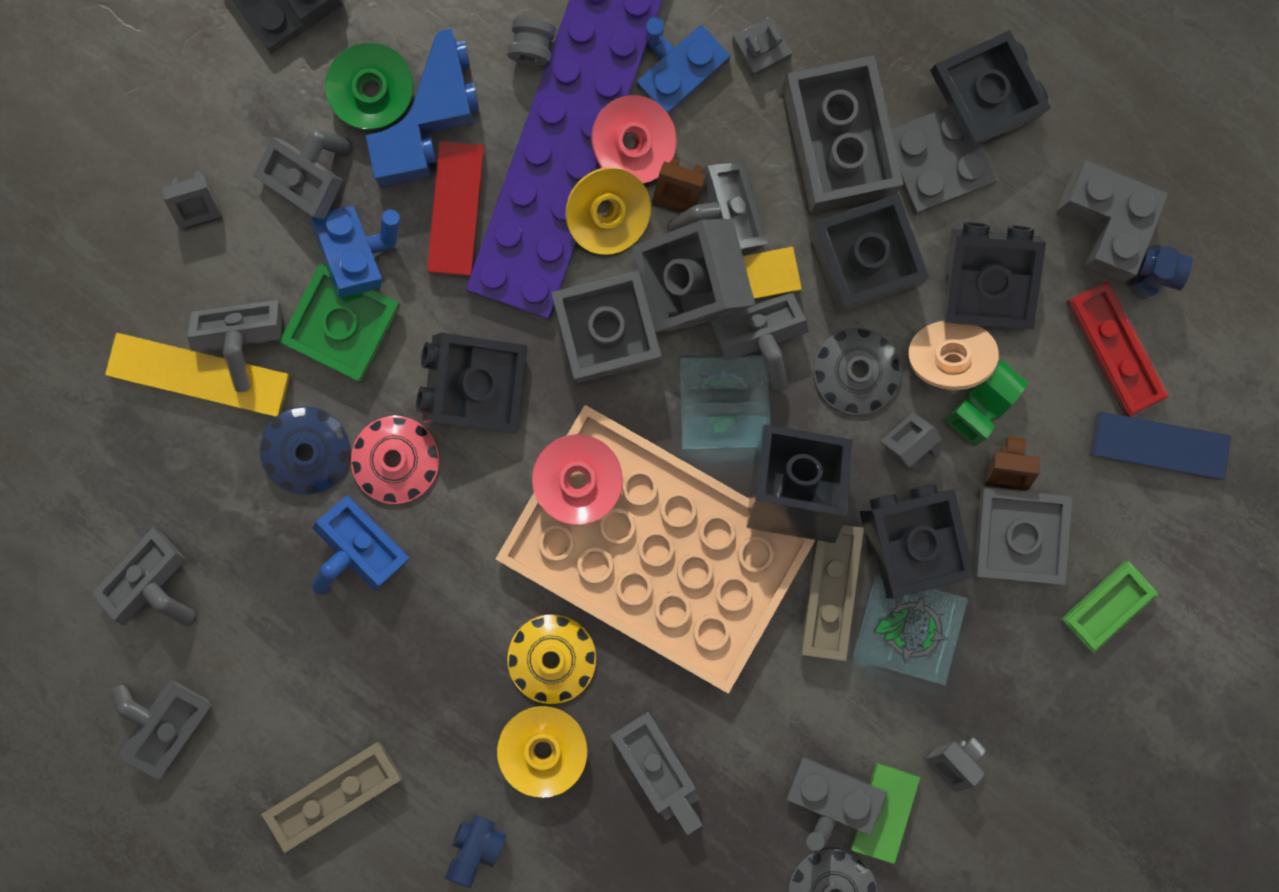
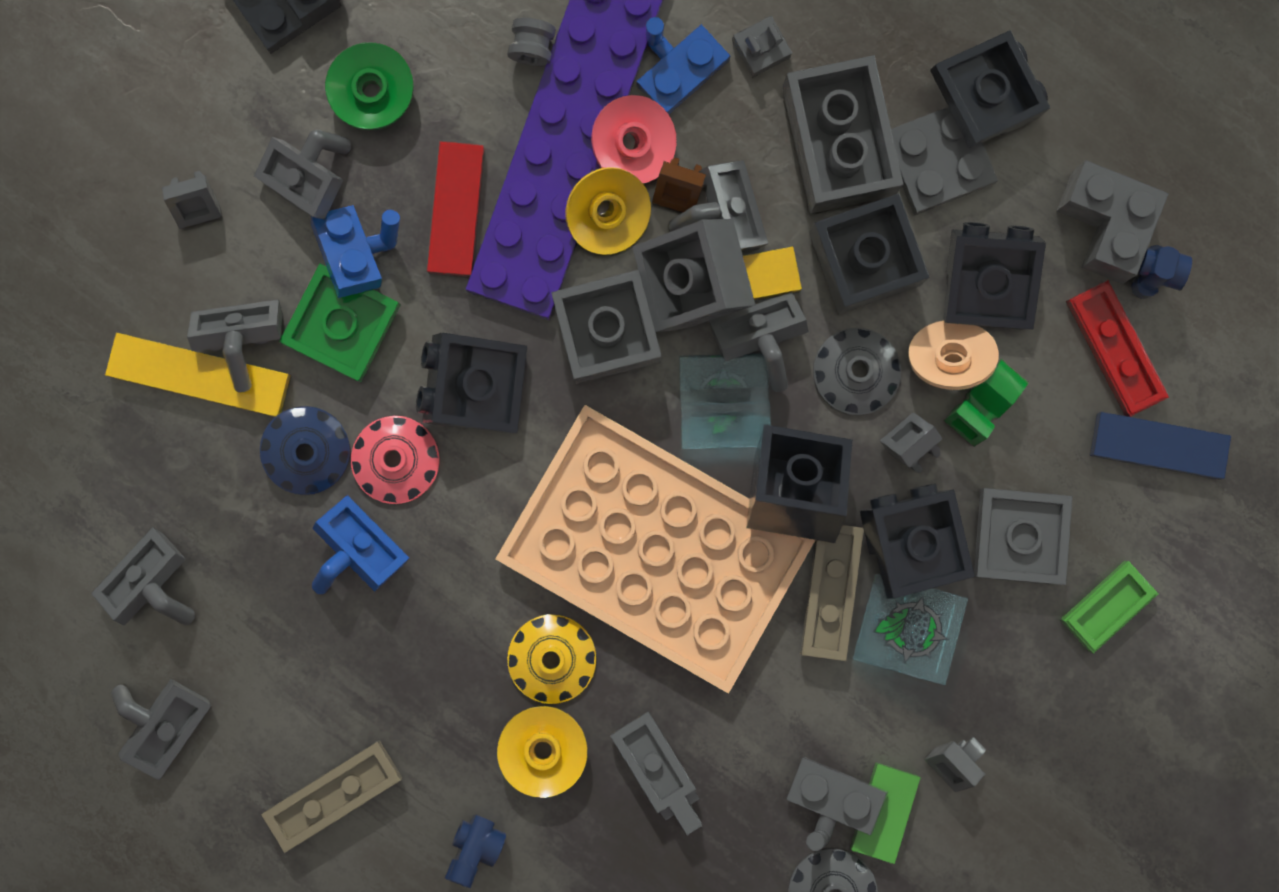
(439, 105): blue arch -> none
(573, 455): coral dish -> none
(1012, 467): reddish brown tile -> none

